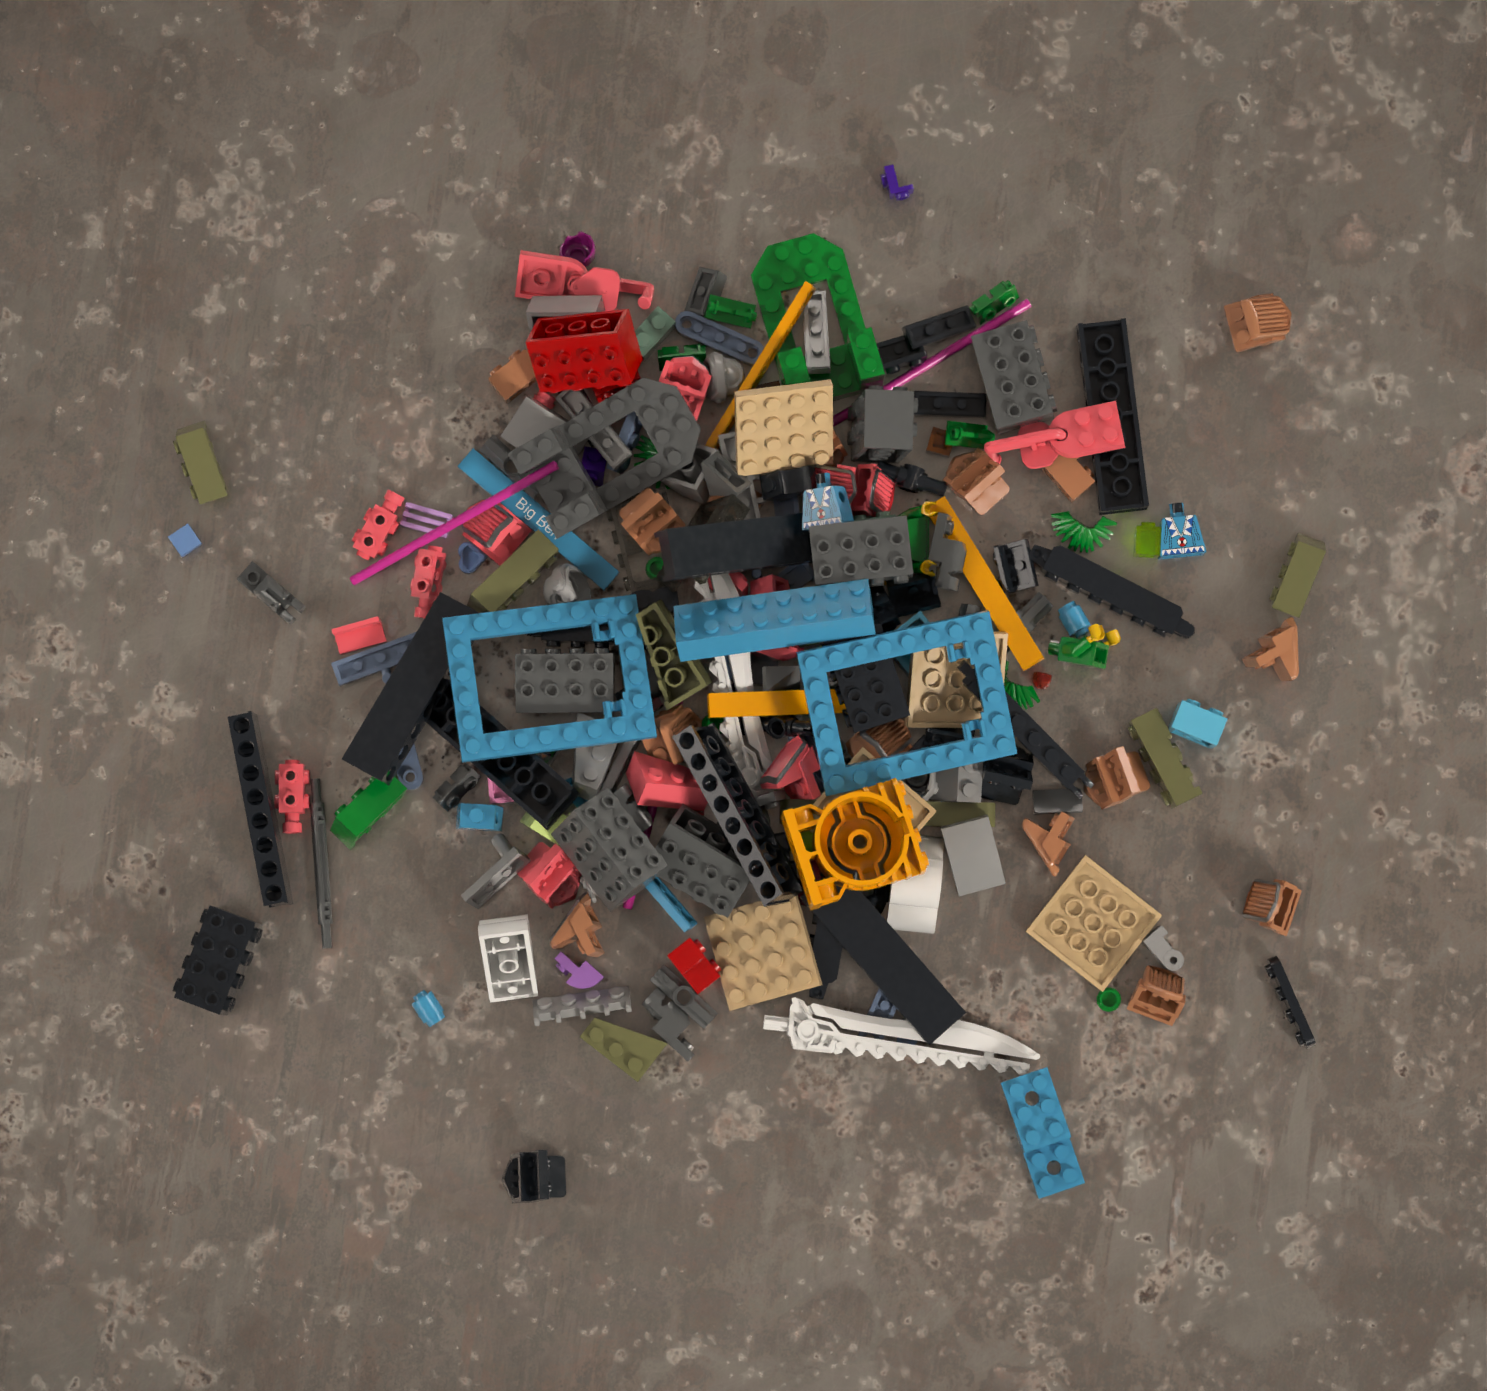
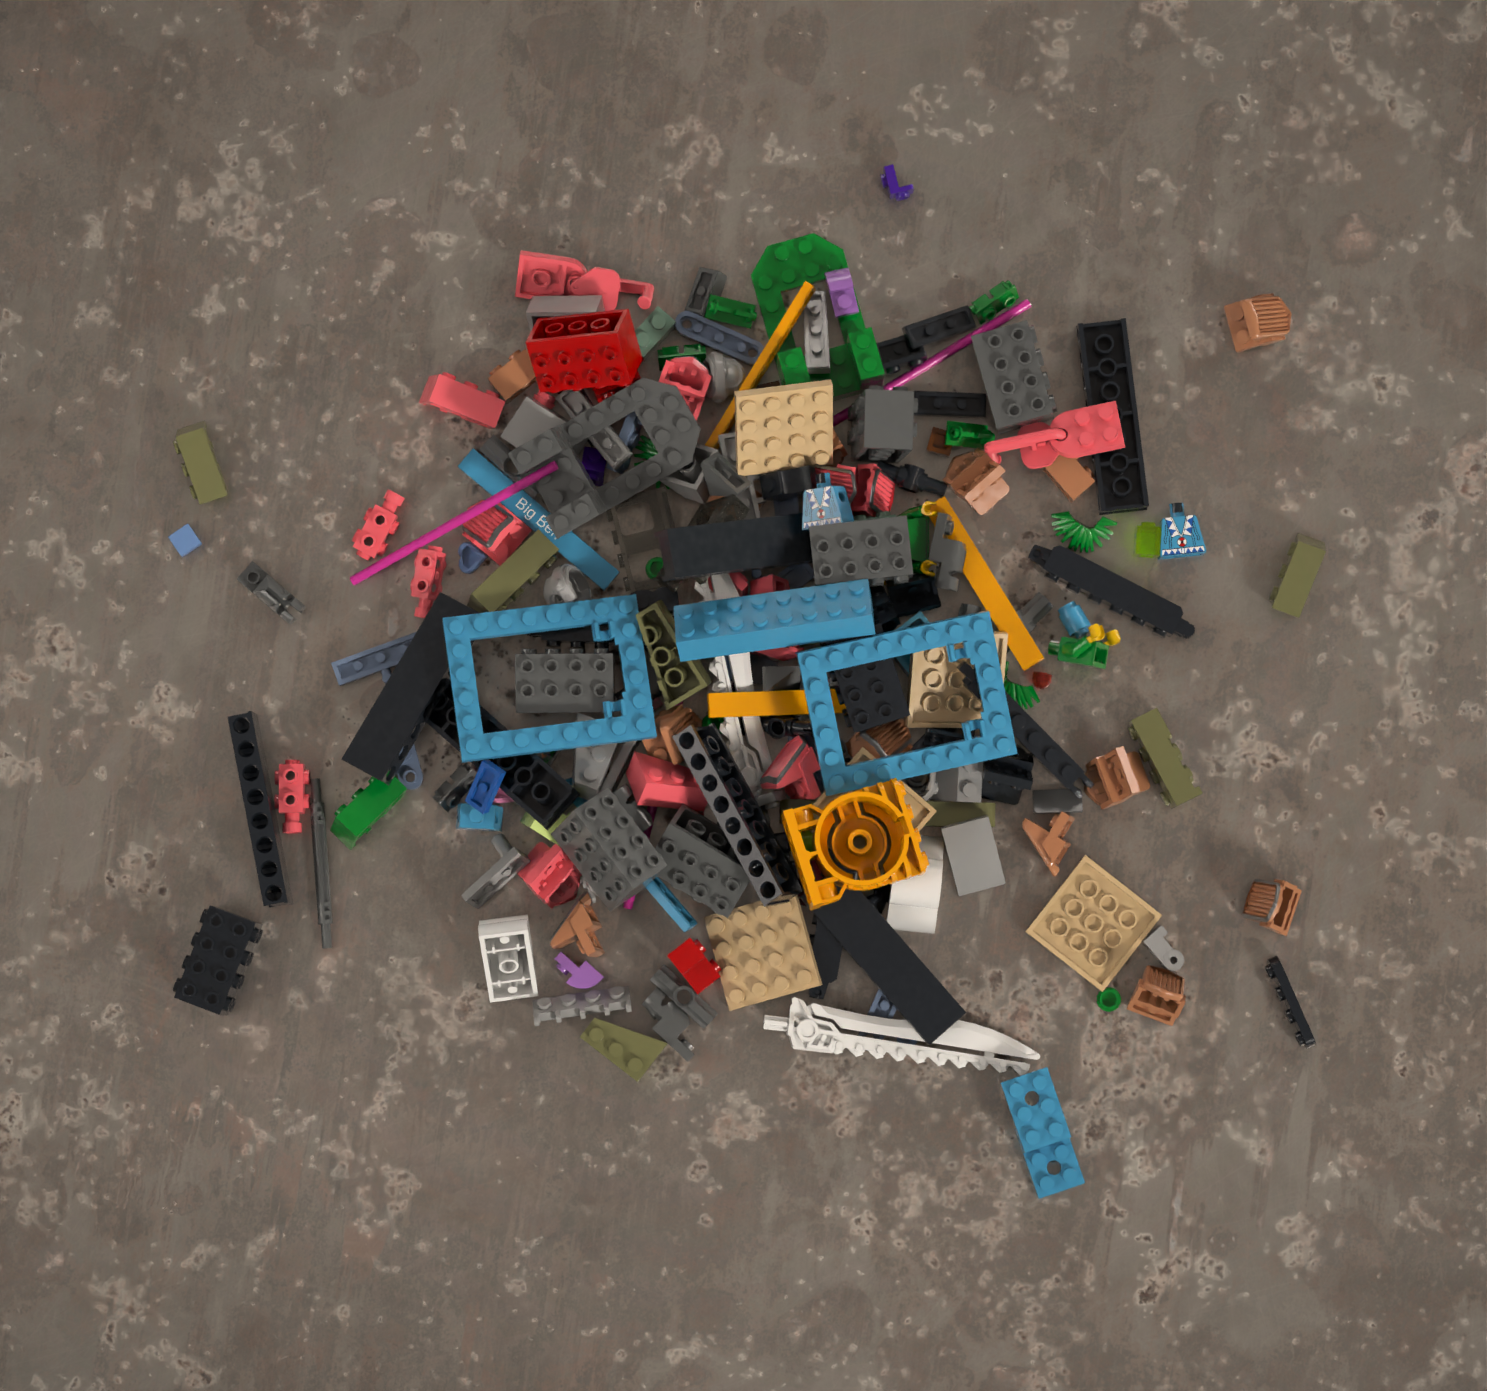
(359, 635): coral panel -> none
(406, 515): lavender tile -> none
(428, 1008): dark azure brick -> none
(463, 400): none -> coral wedge
(485, 786): none -> blue plate
(534, 1177): black piece -> none
(579, 247): magenta hair -> none
(646, 516): nougat piece -> none
(841, 292): none -> medium lavender brick
(1015, 566): black bracket -> none
(1197, 723): medium azure brick -> none
(1278, 650): nougat piece -> none

